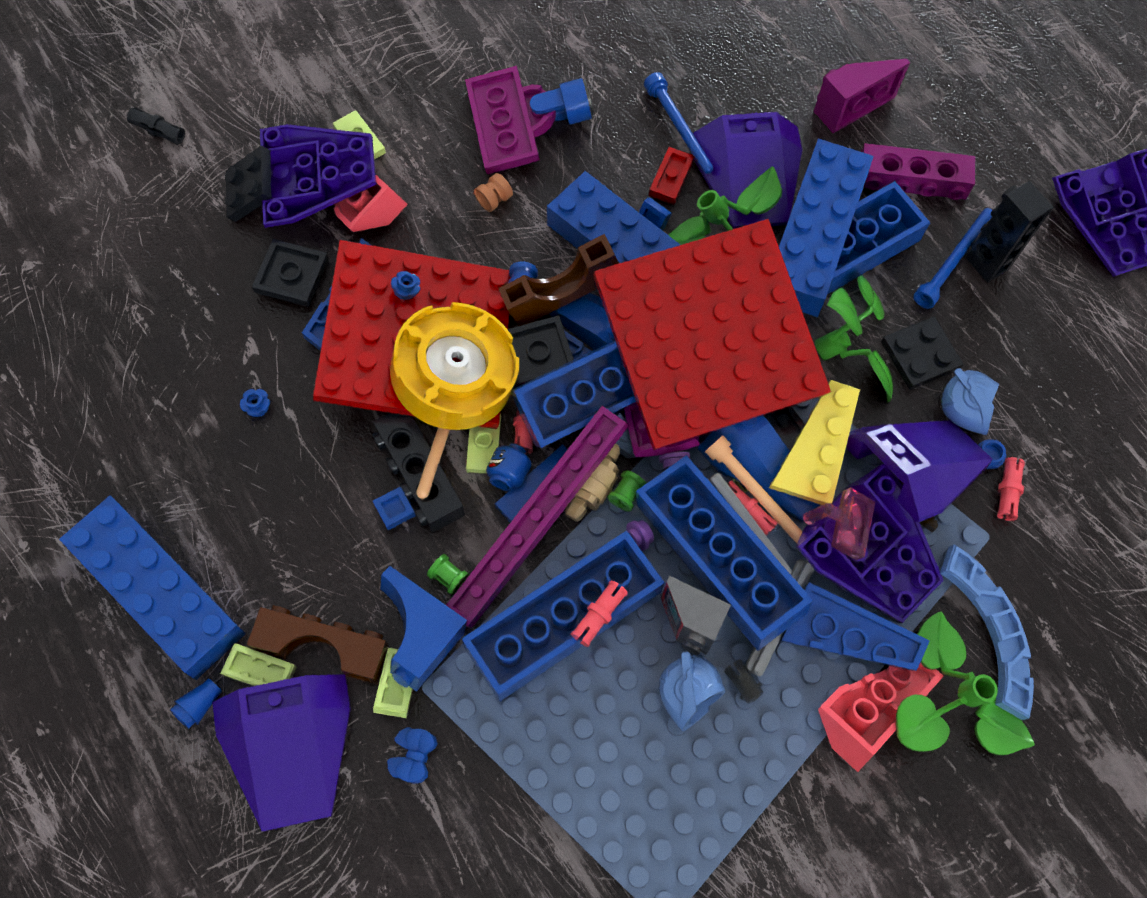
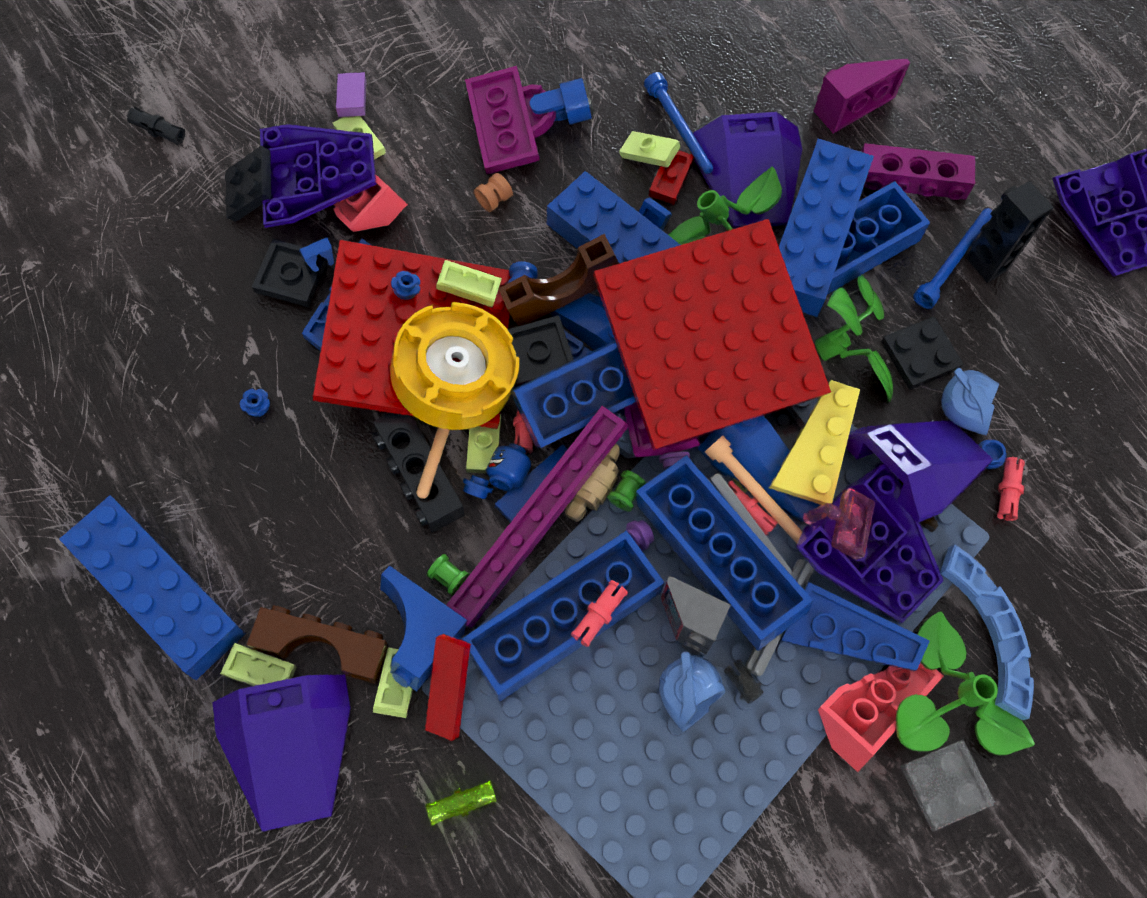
(195, 704): blue cone -> none
(320, 248): none -> blue tile
(351, 94): none -> medium lavender tile
(394, 508): blue plate -> none
(419, 744): blue piece -> none
(447, 687): none -> red tile
(460, 803): none -> clear neon green pin
(468, 283): none -> yellowish green plate
(477, 486): none -> blue plate
(650, 149): none -> yellowish green plate
(947, 785): none -> clear plate

